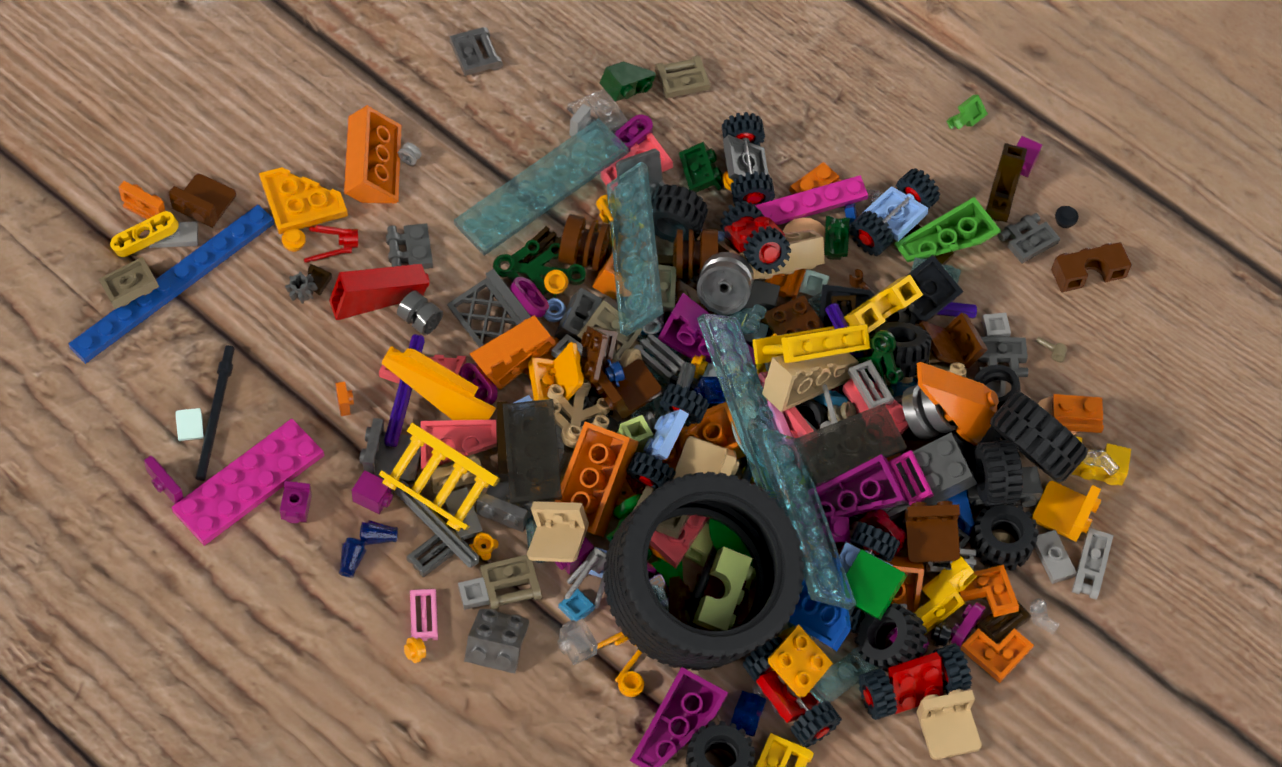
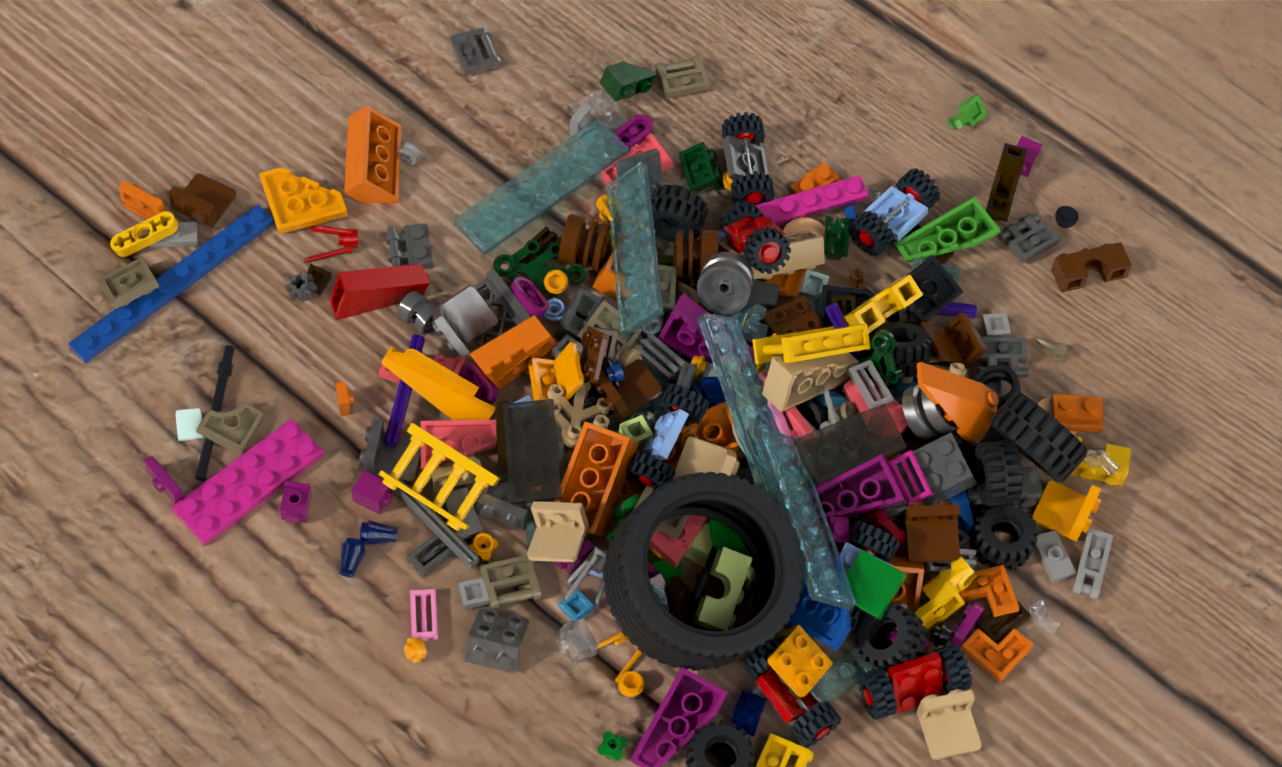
(231, 428): none -> dark tan tile
(293, 239): light orange plate -> none
(463, 319): none -> flat silver bracket
(612, 753): none -> green plate

